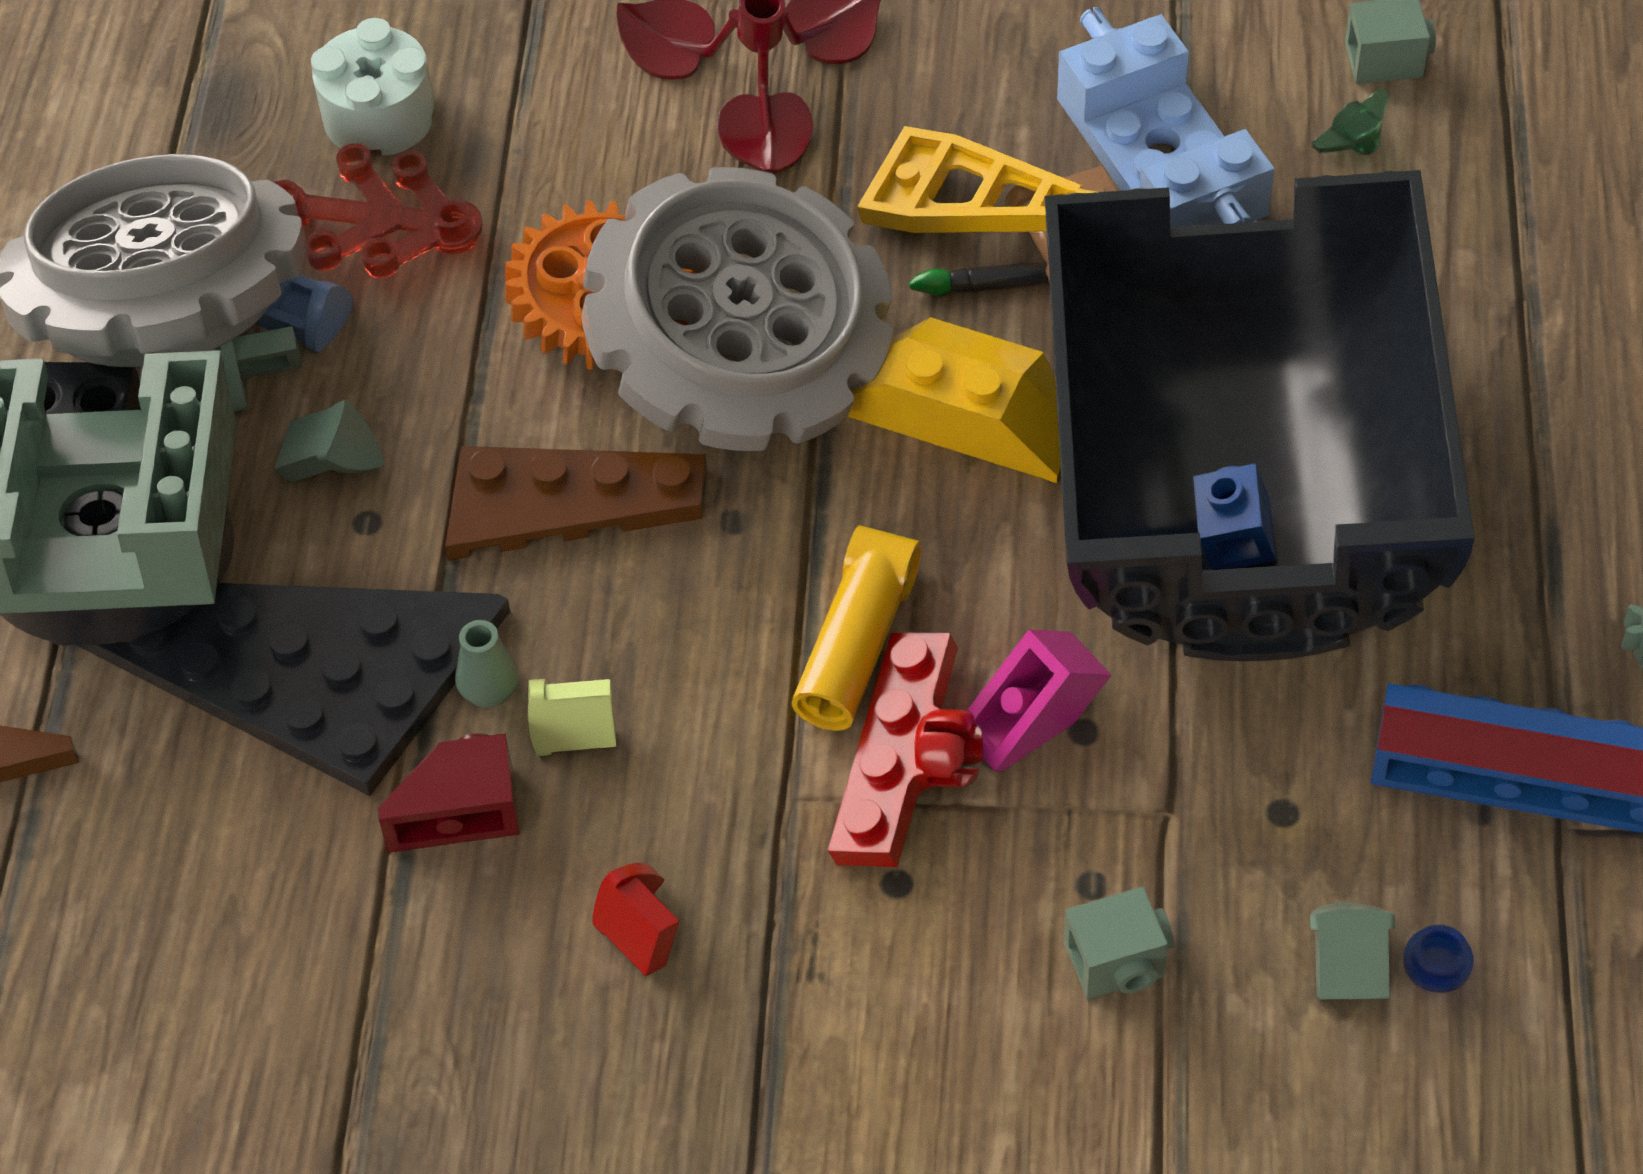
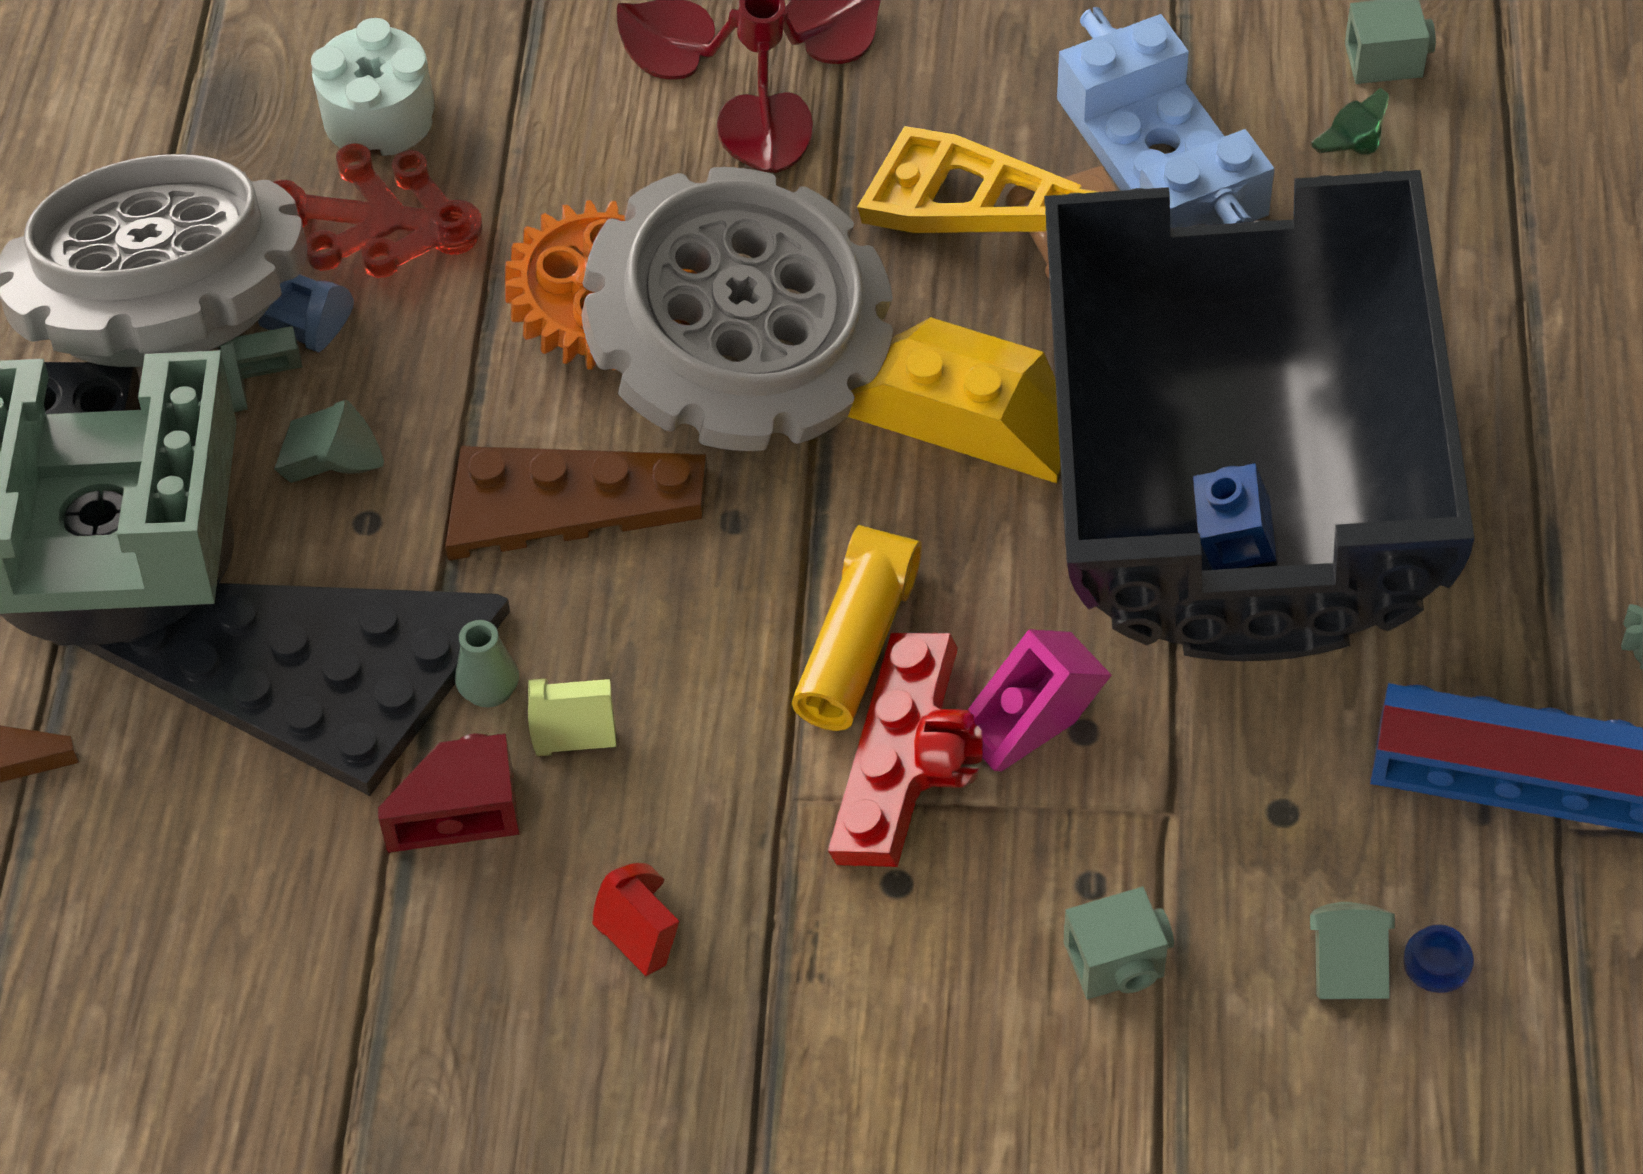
(941, 281): black piece -> none

